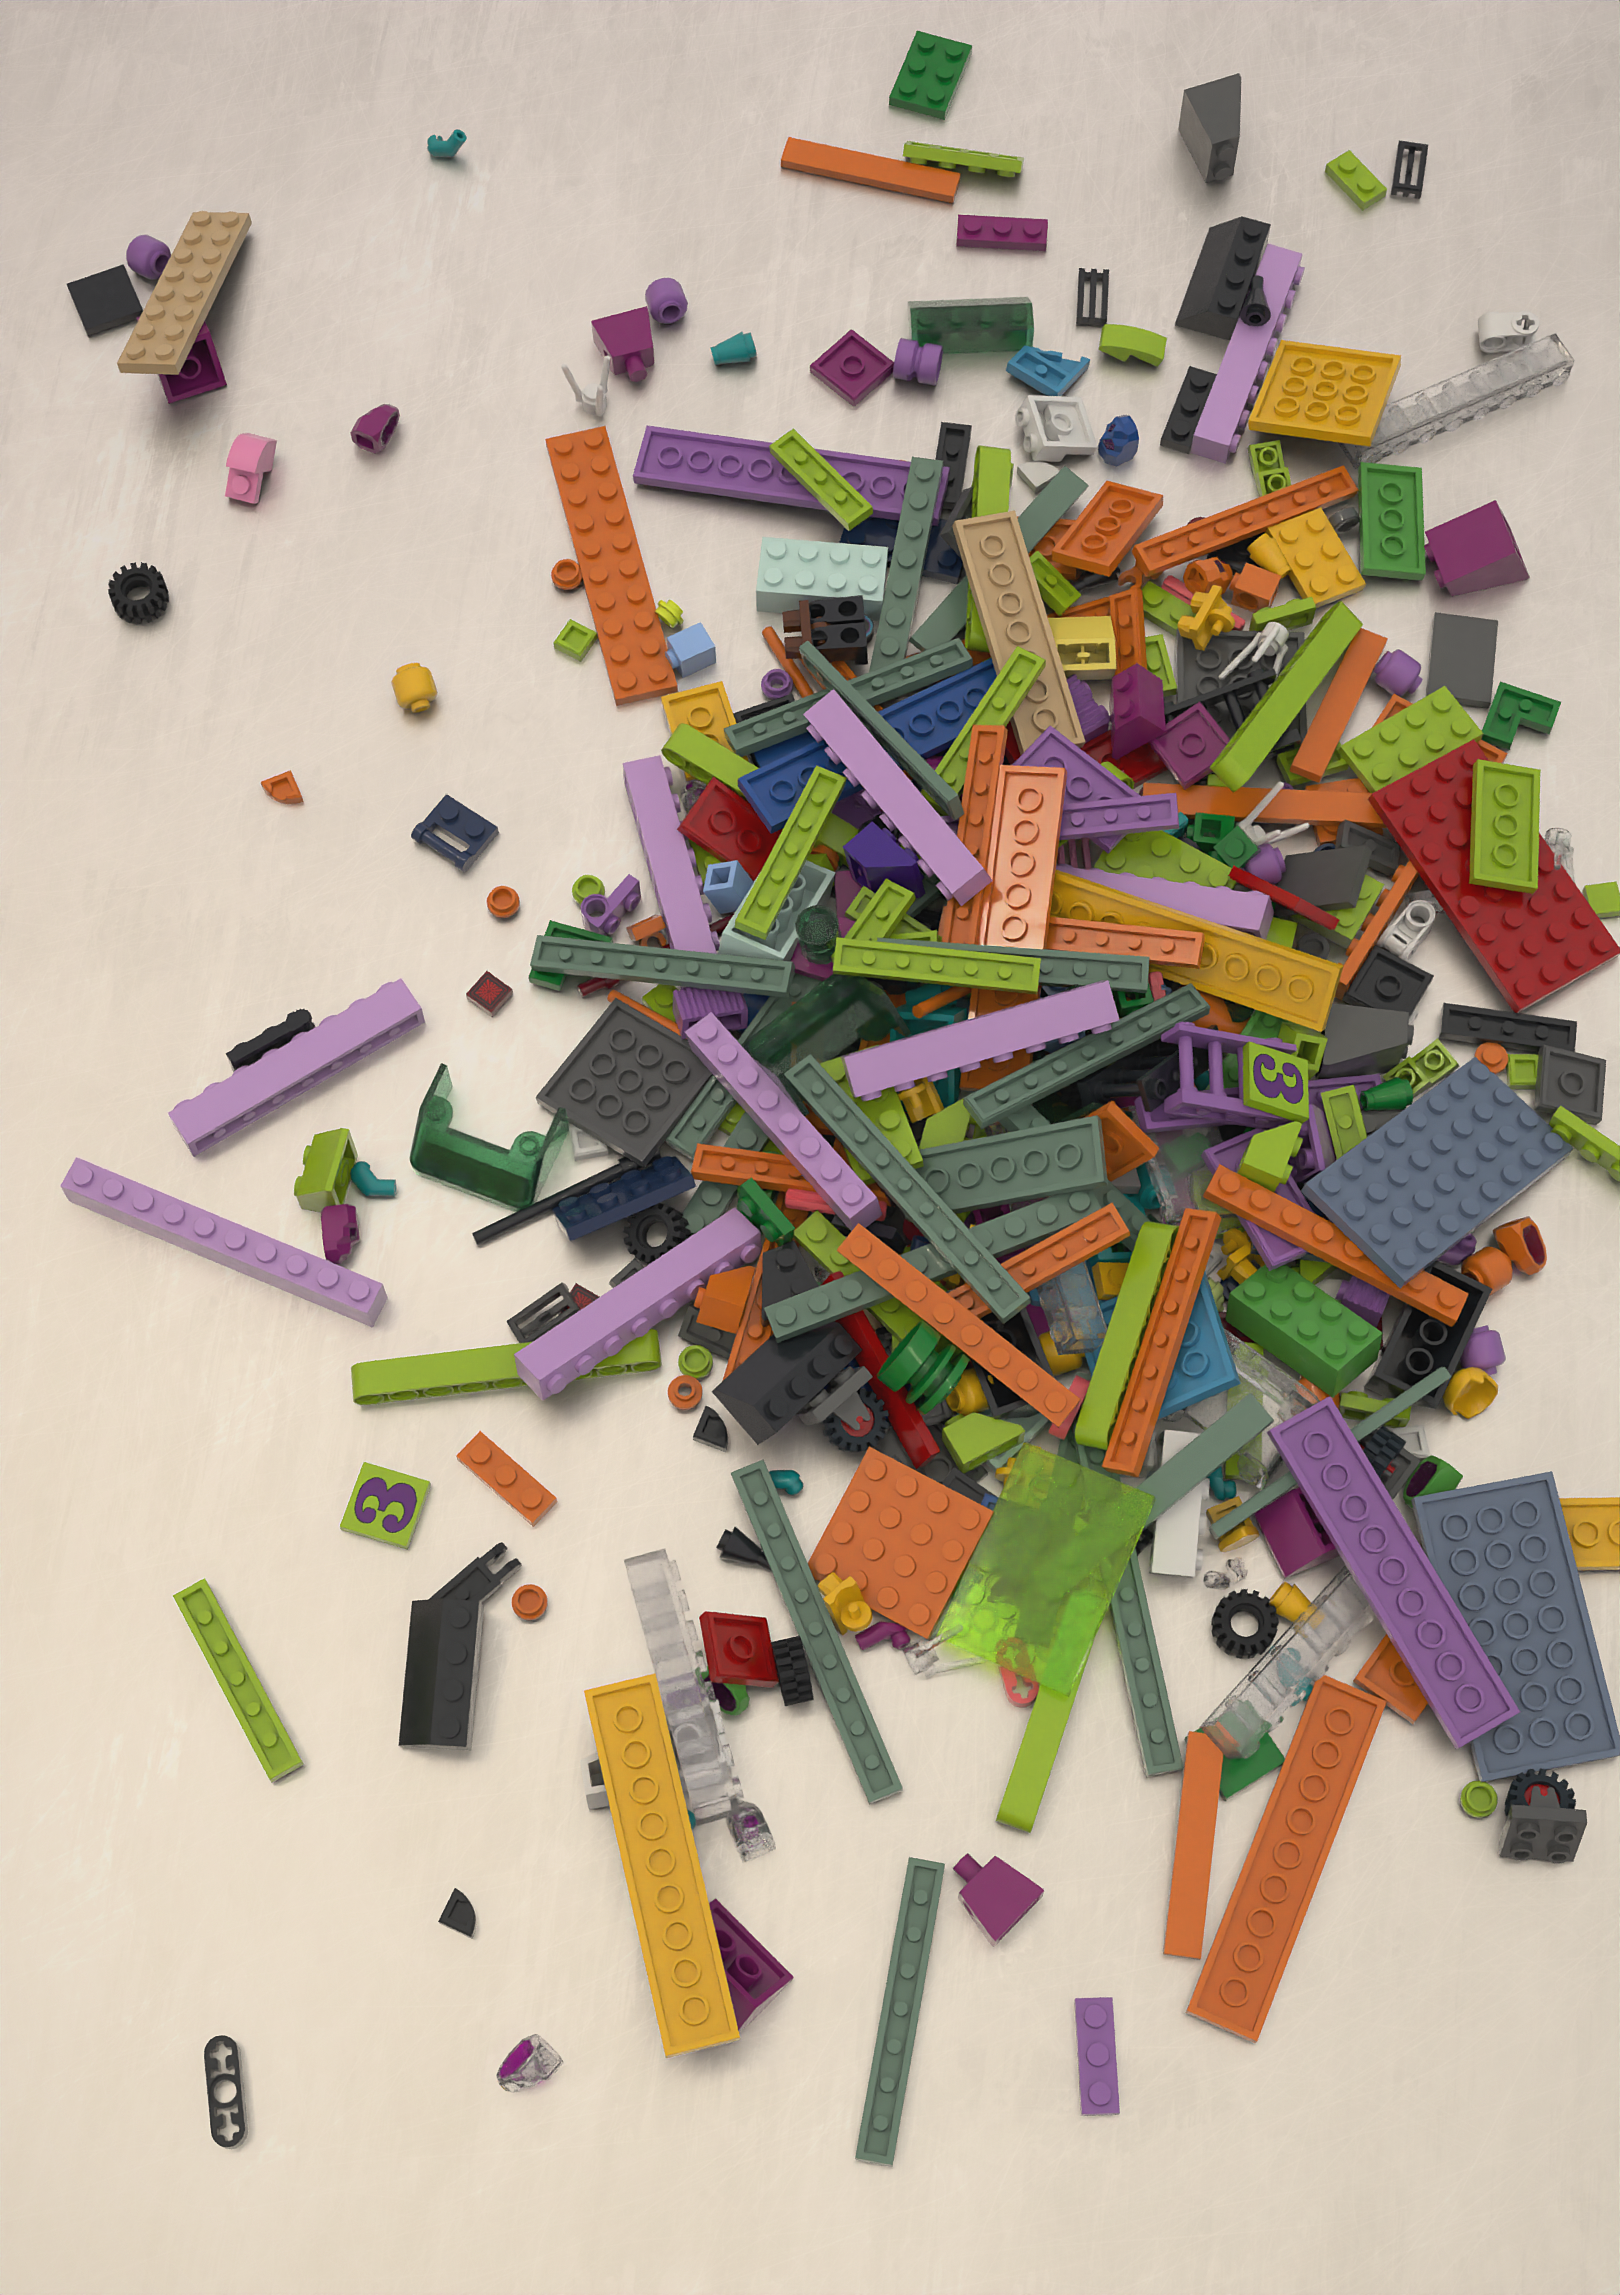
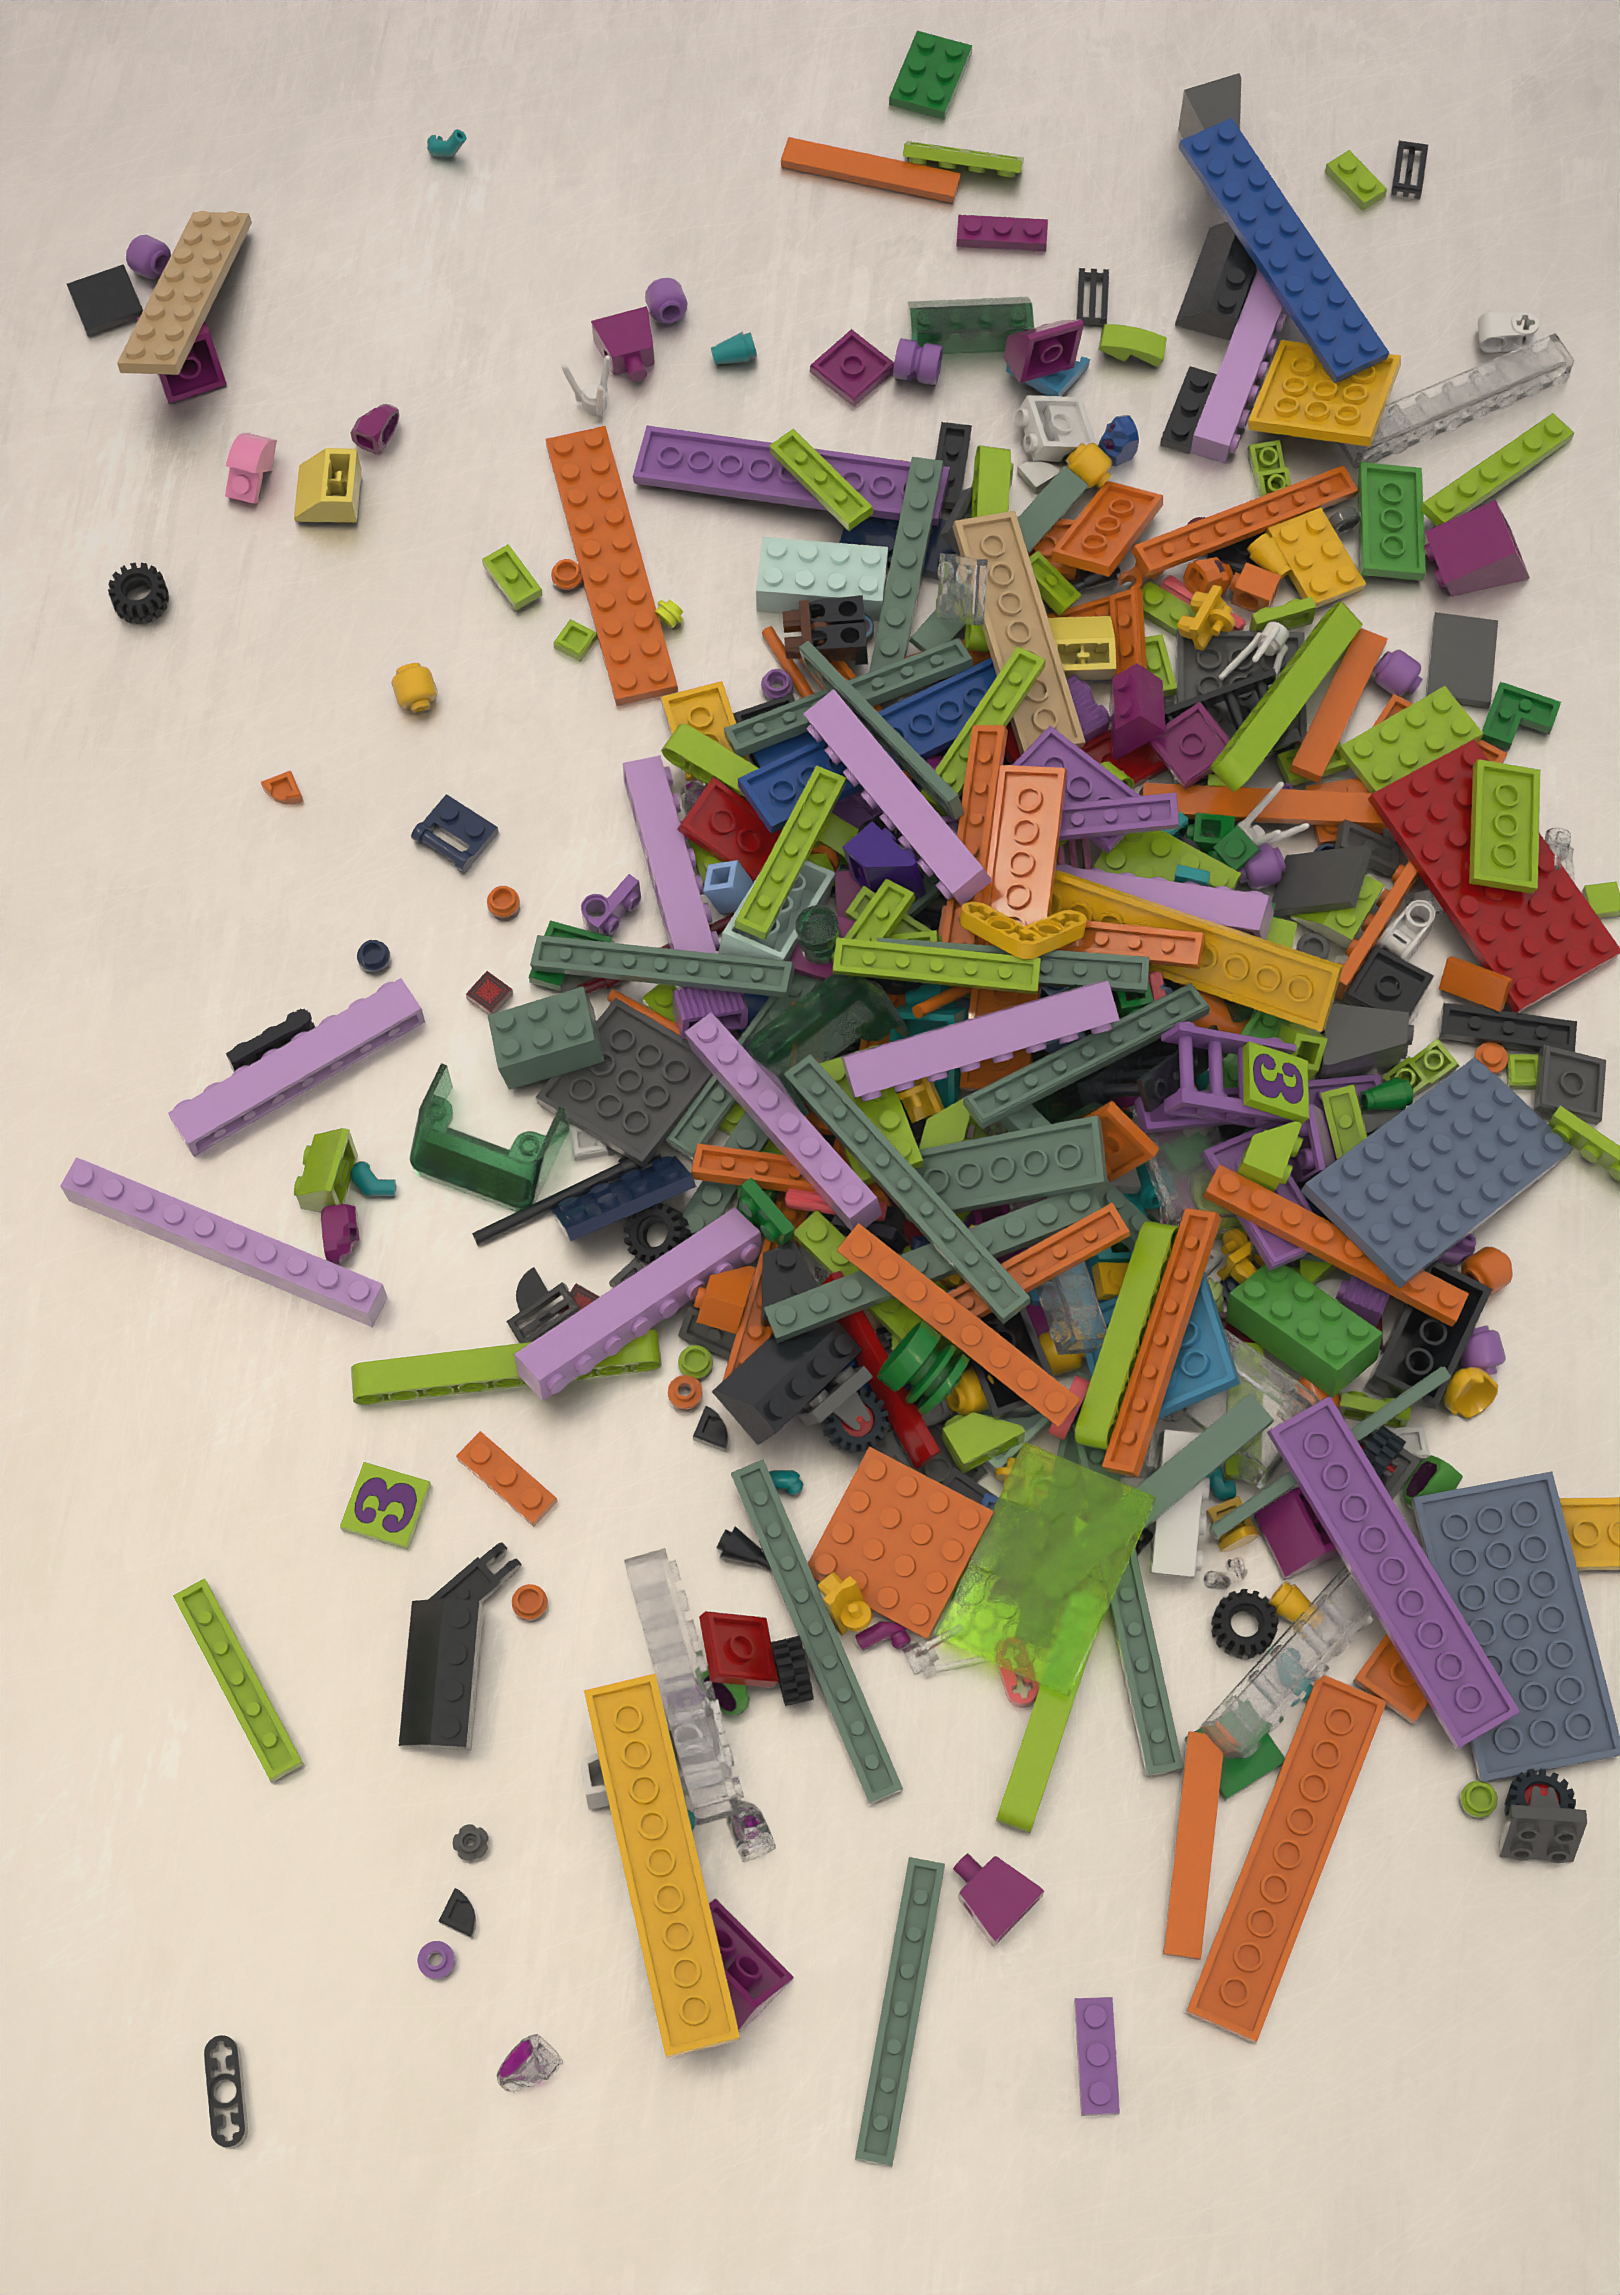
(329, 487): none -> light yellow slope
(373, 956): none -> dark blue plate
(444, 1967): none -> medium lavender plate
(472, 1852): none -> dark grey plate
(512, 577): none -> lime plate
(529, 1289): none -> black tile
(546, 1038): none -> sand green brick
(586, 886): lime plate -> none
(647, 928): orange tile -> none
(690, 650): light blue brick -> none
(961, 588): none -> clear plate
(1022, 940): none -> yellow beam
(1043, 349): none -> magenta slope
(1090, 464): none -> yellow head
(1186, 874): none -> teal tile
(1256, 309): black cone -> none
(1283, 250): none -> blue plate
(1284, 898): red tile -> none
(1475, 983): none -> orange tile
(1497, 470): none -> lime plate
(1522, 1244): orange rock -> none

